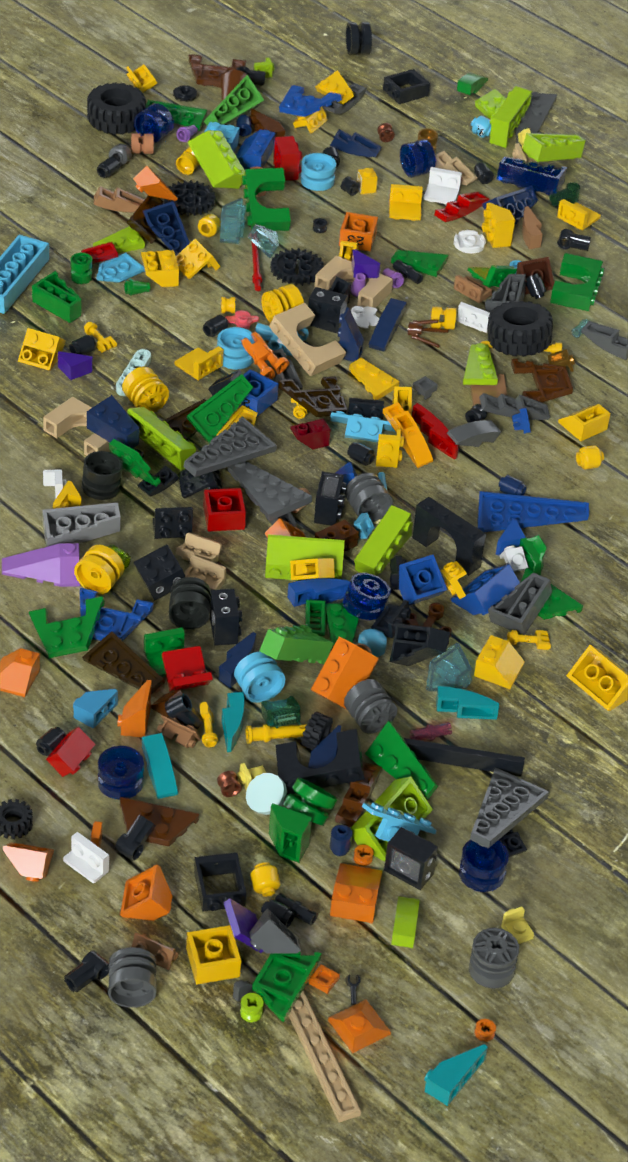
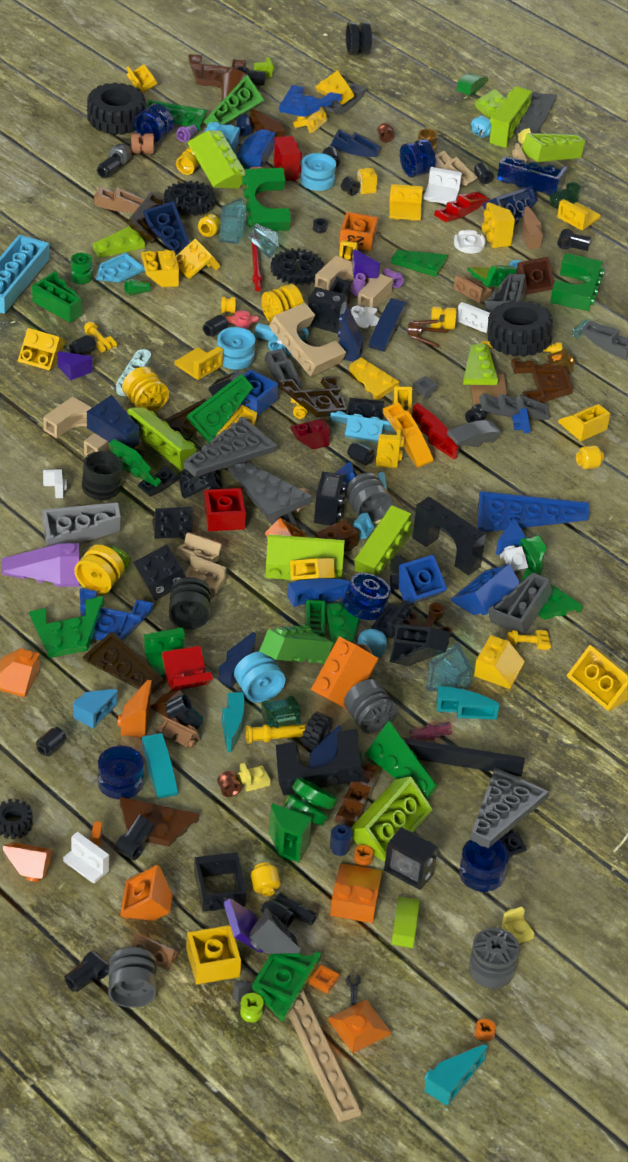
(67, 497): yellow slope -> none
(70, 752): red brick -> none
(101, 252): red hinge -> none
(153, 185): orange slope -> none
(184, 93): black gear -> none
(209, 739): yellow hinge -> none
(225, 617): black piece -> none
(261, 352): orange piece -> none
(264, 791): light aqua tile -> none
(393, 821): medium azure bracket -> none
(408, 271): black pin -> none
(418, 87): black window -> none
(451, 573): yellow bracket -> none
(512, 486): dark blue brick -> none
(535, 286): black brick -> none

